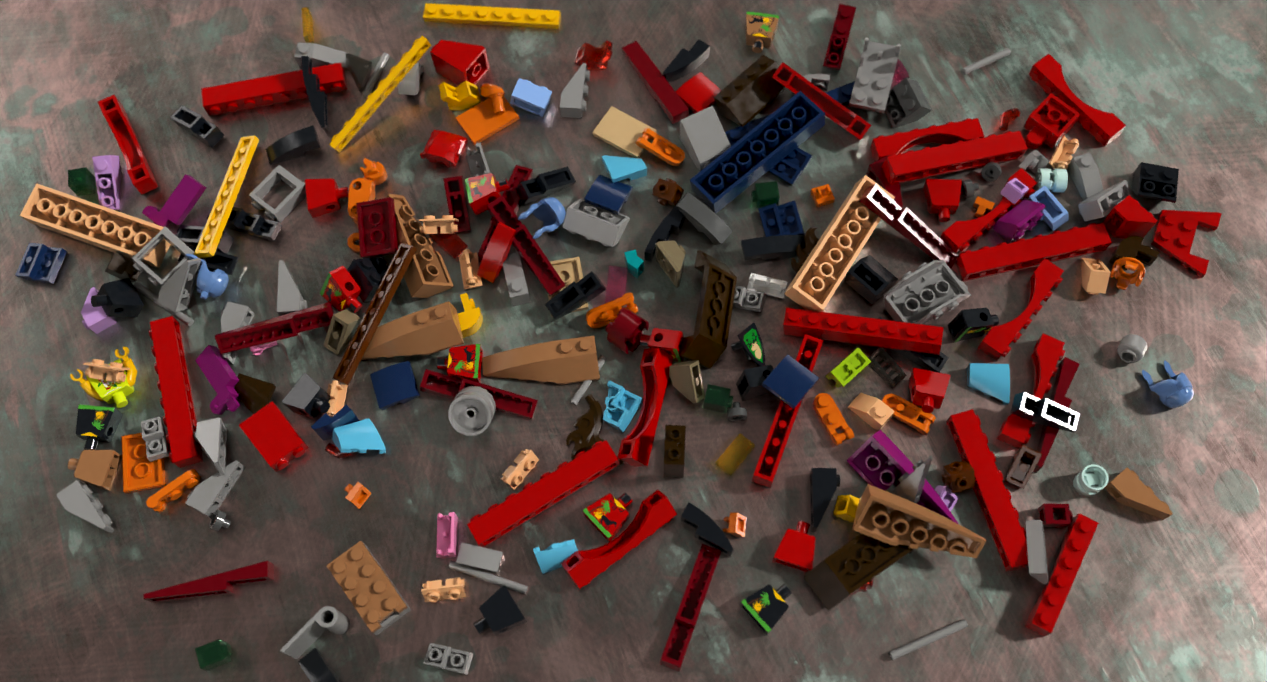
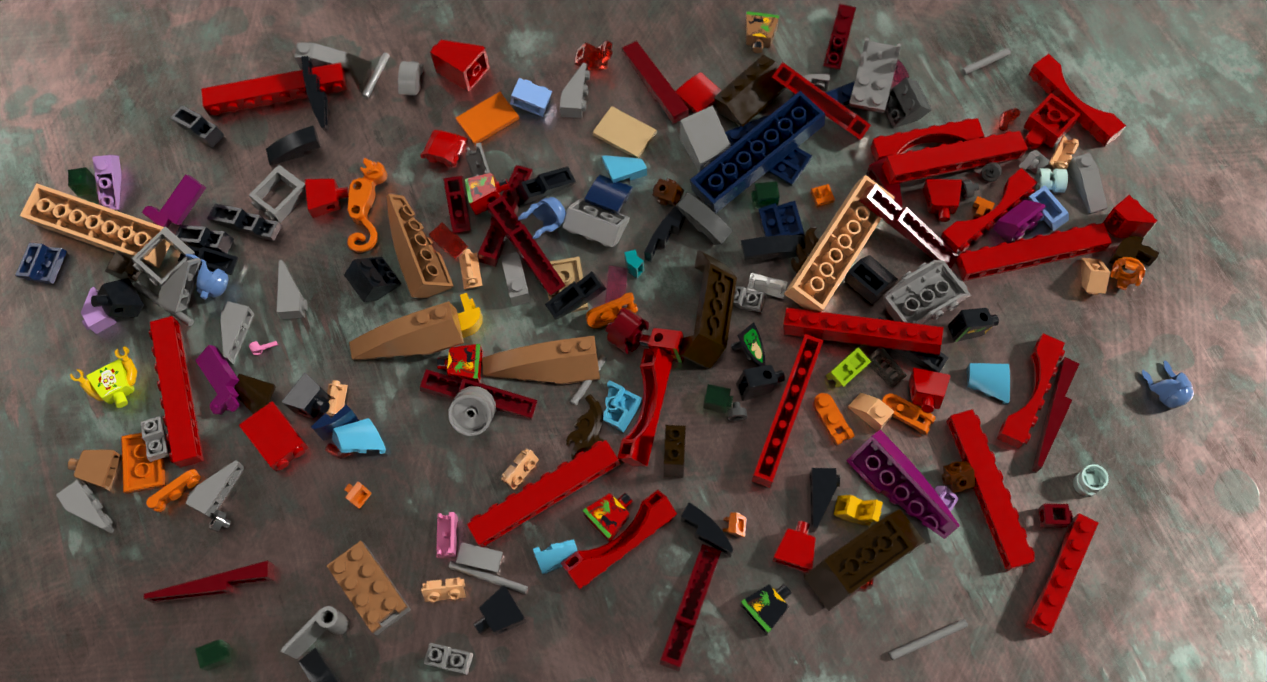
(96, 424): black torso -> none
(114, 370): light nougat hinge -> none
(133, 154): red arch -> none
(212, 438): light grey slope -> none
(226, 197): yellow plate -> none
(275, 328): dark red slope -> none
(307, 21): clear yellow tile -> none
(341, 290): red torso -> none
(341, 331): dark tan slope -> none
(374, 314): reddish brown tile -> none
(376, 98): yellow plate -> none
(377, 227): dark red plate -> none
(394, 385): dark blue slope -> none
(446, 225): light nougat hinge -> none
(461, 97): yellow brick -> none
(491, 16): yellow plate -> none
(496, 94): orange arm -> none
(496, 252): red slope -> none
(661, 147): orange plate -> none
(671, 259): dark tan slope -> none
(687, 61): black slope -> none
(687, 379): dark tan slope -> none
(735, 454): clear yellow tile -> none
(790, 381): dark blue slope -> none
(910, 524): medium nougat wedge -> none
(912, 484): flat silver slope -> none
(999, 337): red arch -> none
(1014, 190): lavender slope -> none
(1023, 466): reddish brown slope -> none
(1037, 550): light grey slope -> none
(1045, 412): black slope -> none
(1104, 201): light grey slope -> none
(1132, 348): light grey head -> none
(1132, 492): medium nougat slope -> none
(1155, 182): black slope -> none
(1176, 233): red wing -> none

